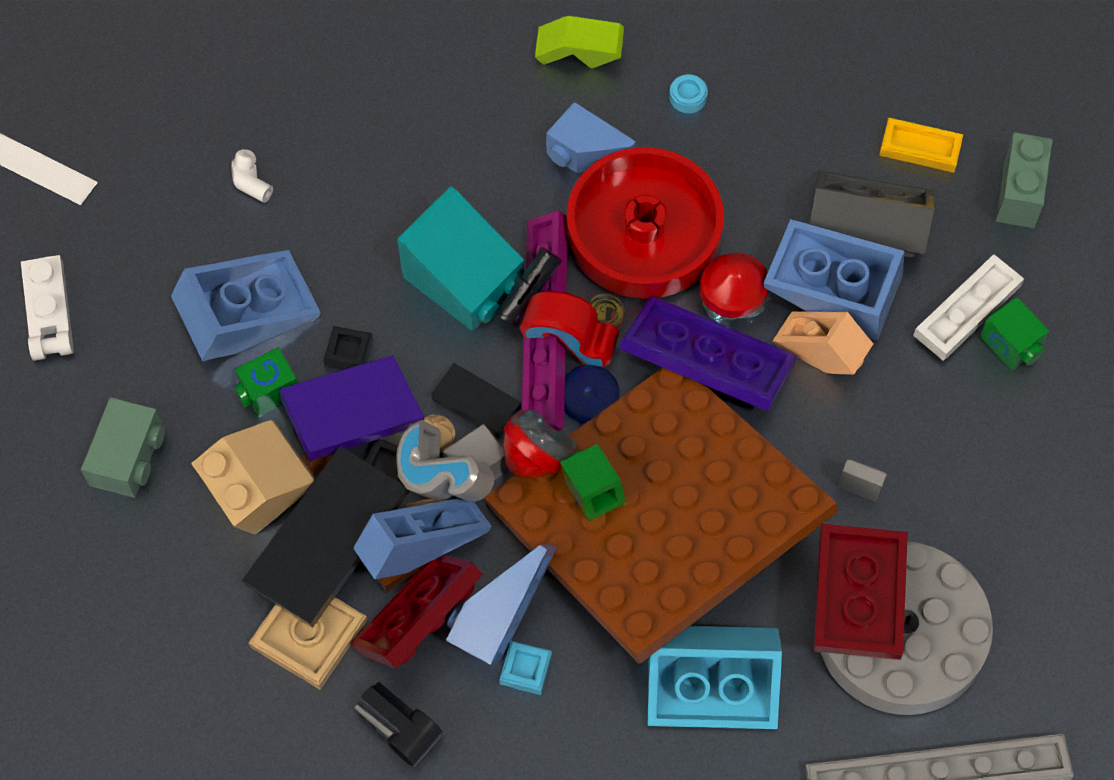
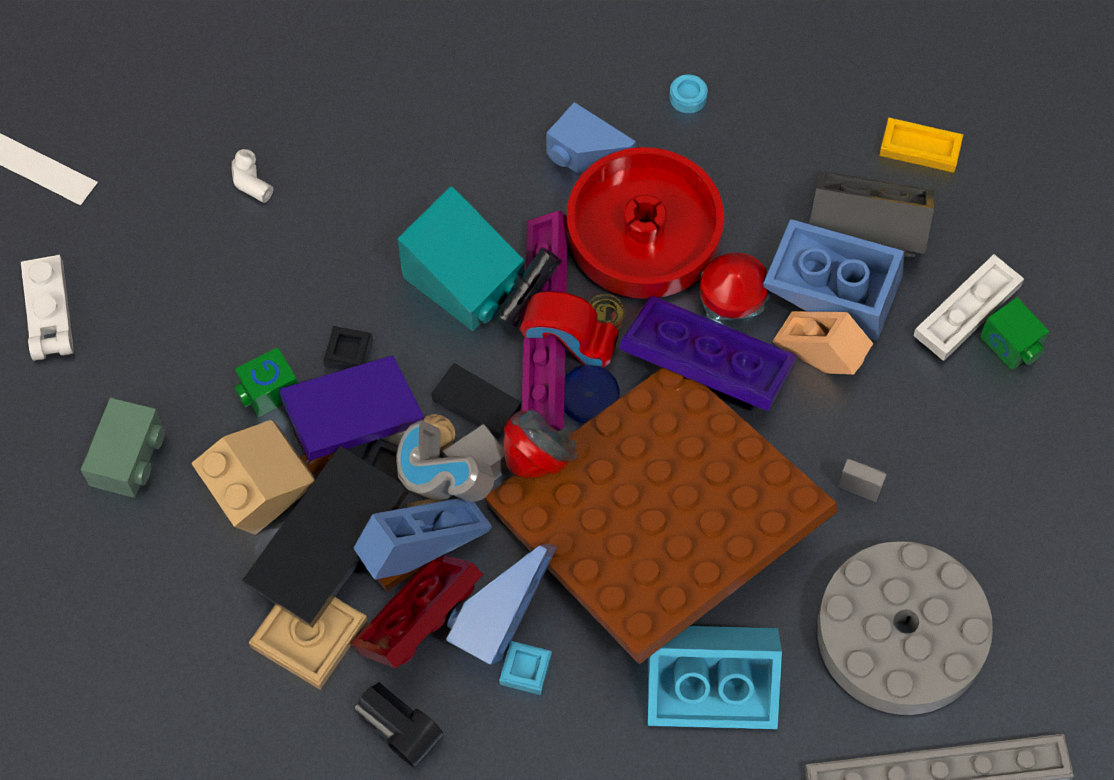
(242, 302): medium blue slope -> none
(588, 39): lime slope -> none
(593, 482): green brick -> none
(861, 592): dark red plate -> none
(1024, 180): sand green brick -> none

